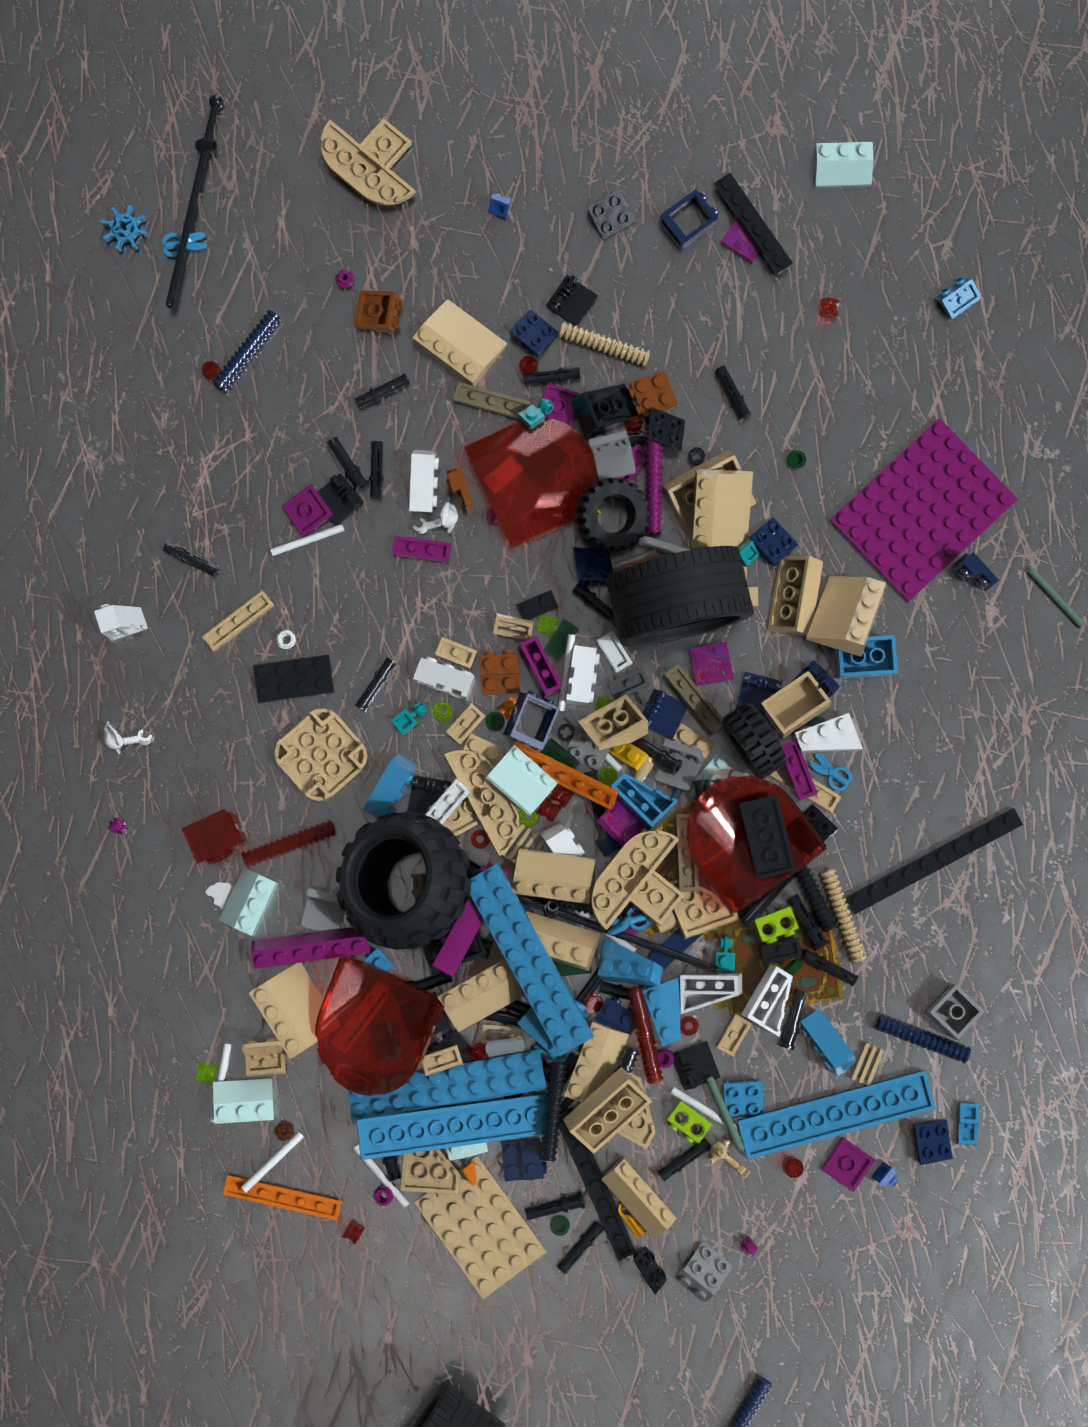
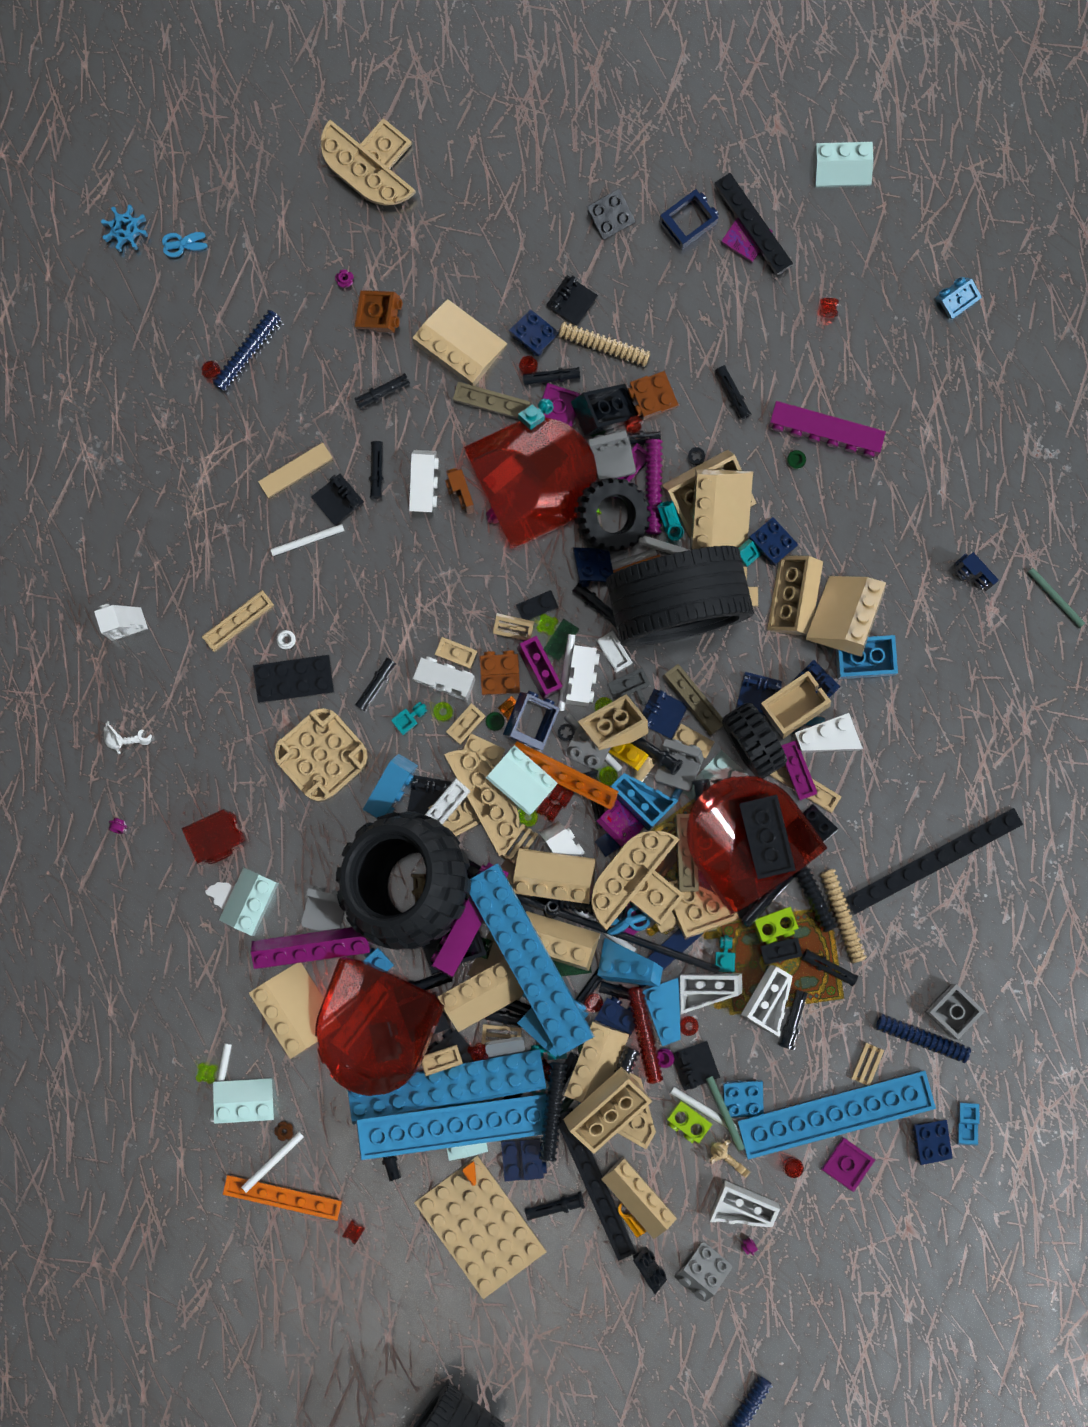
(183, 554): black pin -> none
(205, 145): black bar -> none
(264, 1058): tan bracket -> none
(288, 843): clear red piece -> none
(295, 470): none -> tan tile
(307, 510): magenta tile -> none
(352, 471): black pin -> none
(379, 1199): magenta plate -> none
(384, 1179): white bar -> none
(421, 549): magenta plate -> none
(429, 1173): tan plate -> none
(448, 519): white piece -> none
(474, 839): clear red plate -> none
(499, 205): blue tile -> none
(557, 752): clear green plate -> none
(560, 1225): dark green tile -> none
(586, 1241): black pin -> none
(665, 429): black hinge -> none
(670, 519): none -> teal piece
(676, 1165): black pin -> none
(711, 664): magenta tile -> none
(734, 1034): tan plate -> none
(743, 1207): none -> white wedge
(794, 966): dark green tile -> none
(812, 930): black pin -> none
(827, 429): none -> magenta brick
(827, 769): dark azure piece -> none
(828, 1042): dark azure wedge -> none
(885, 1175): blue tile -> none
(923, 510): magenta plate -> none

